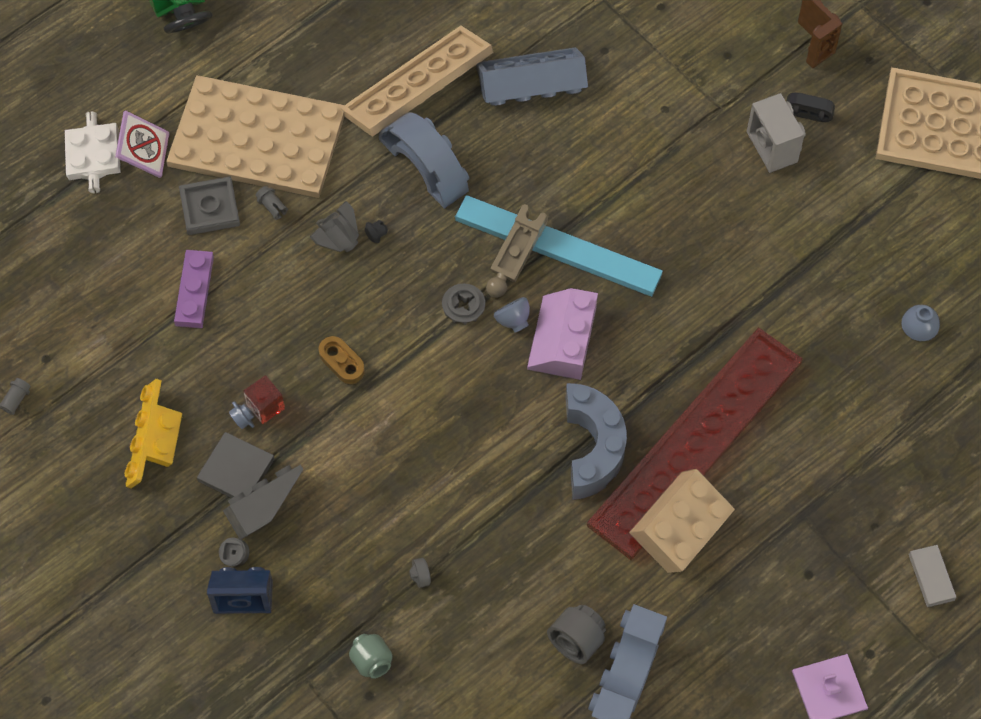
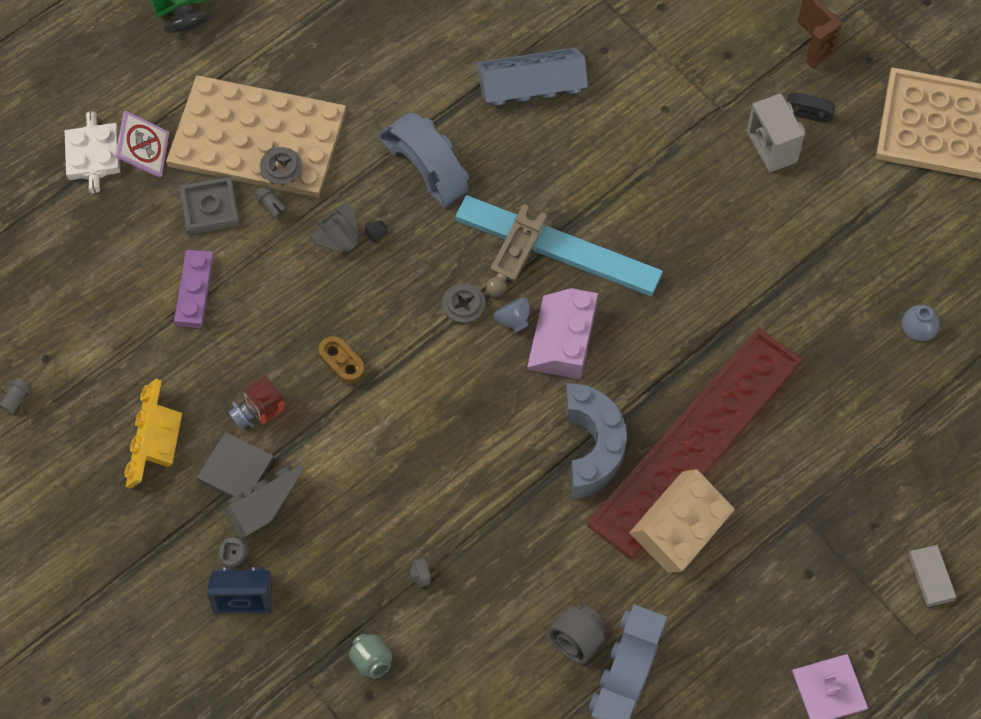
(282, 156): none -> dark grey gear
(417, 80): tan plate -> none

